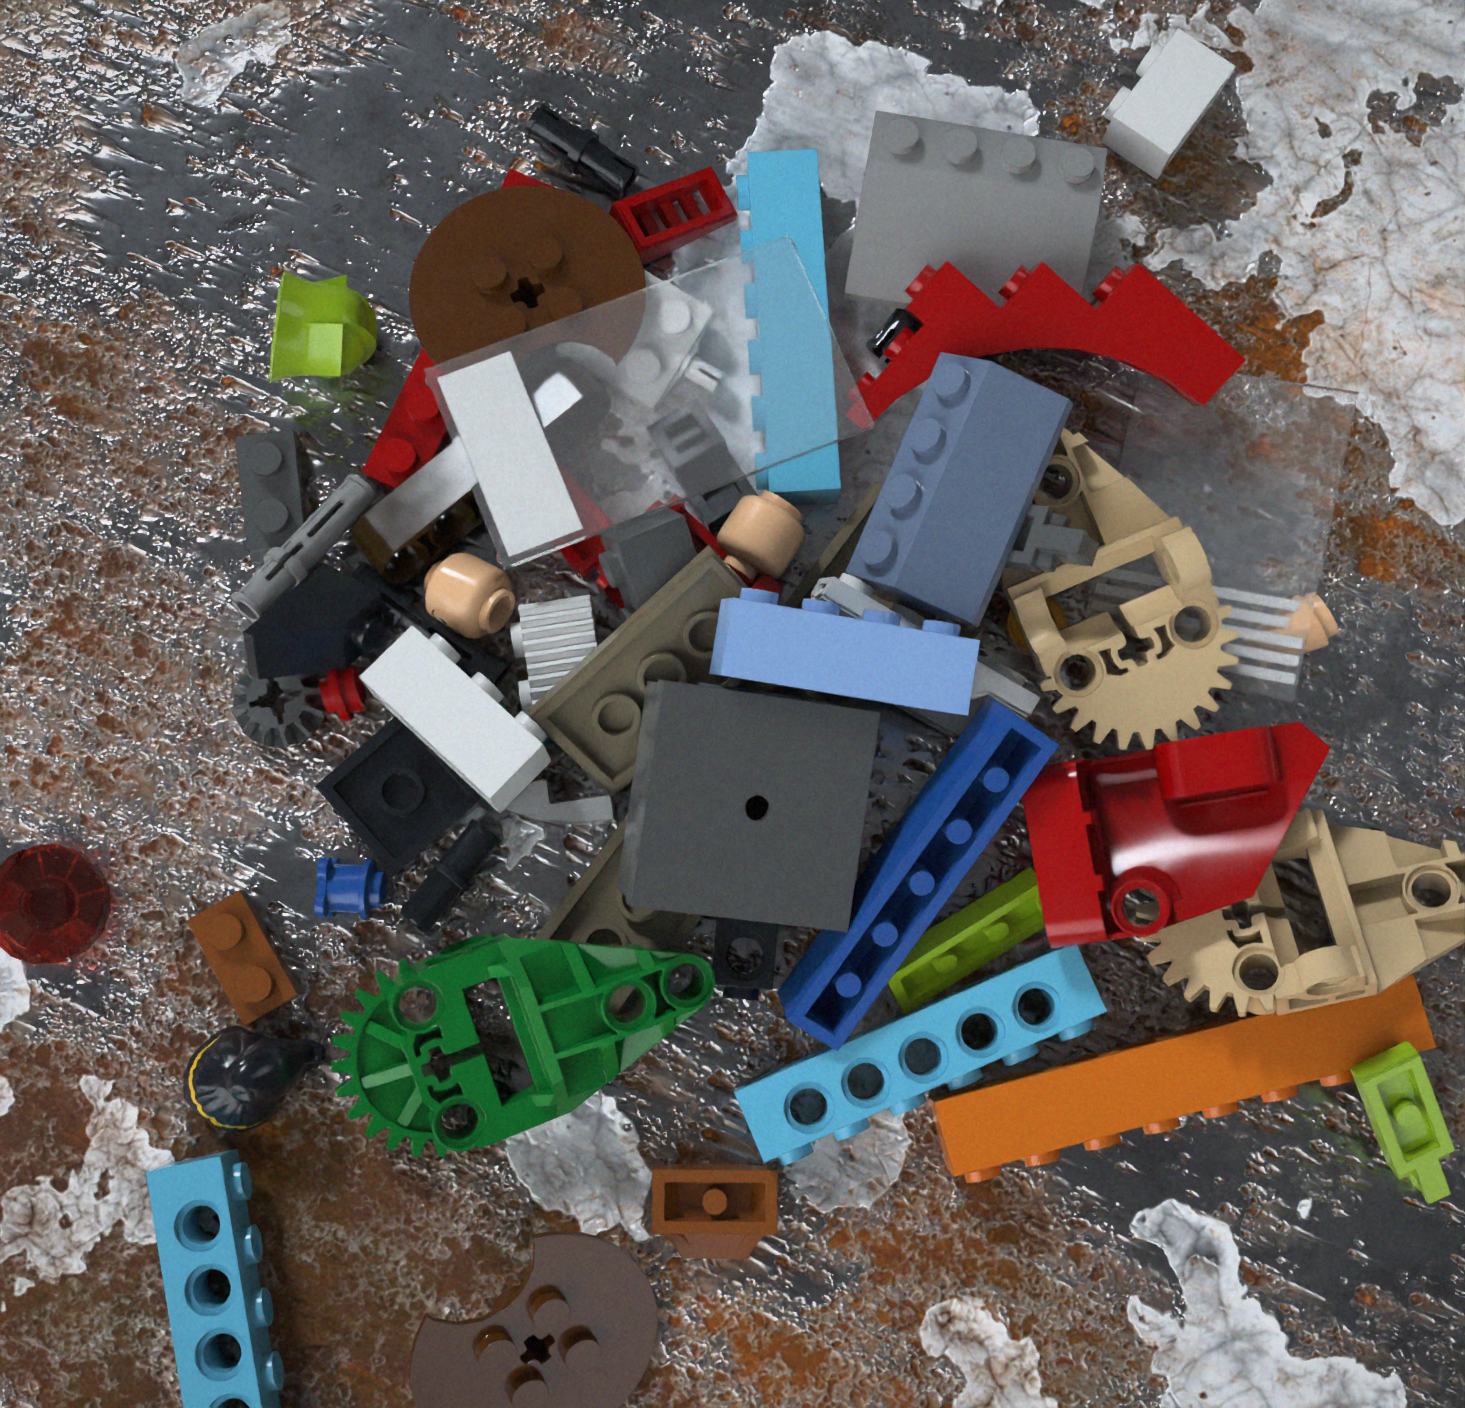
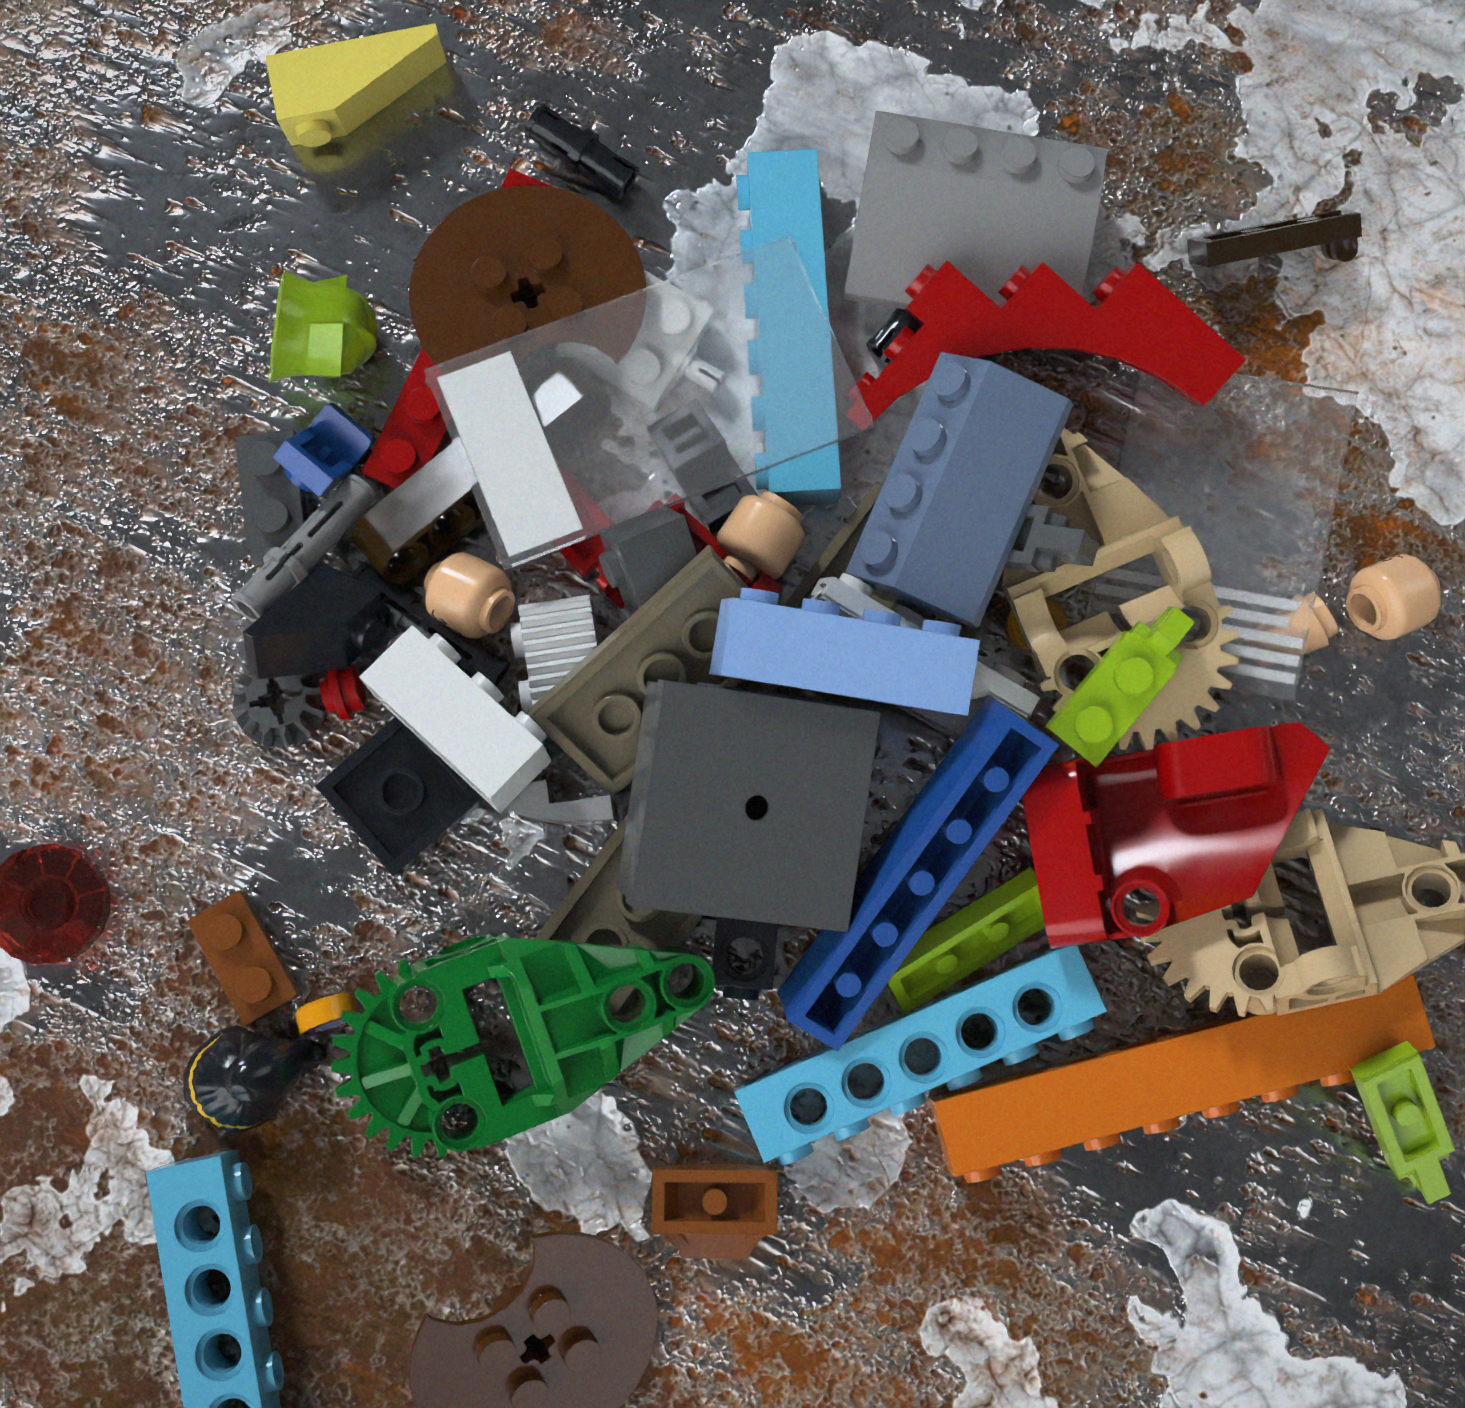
(324, 451): none -> blue bracket
(324, 1014): none -> light orange tile
(342, 84): none -> light yellow slope
(349, 888): blue brick -> none
(449, 876): black axle -> none
(651, 243): red slope -> none
(1121, 686): none -> lime hinge
(1166, 103): white brick -> none
(1329, 229): none -> dark brown hinge
(1393, 597): none -> light nougat head

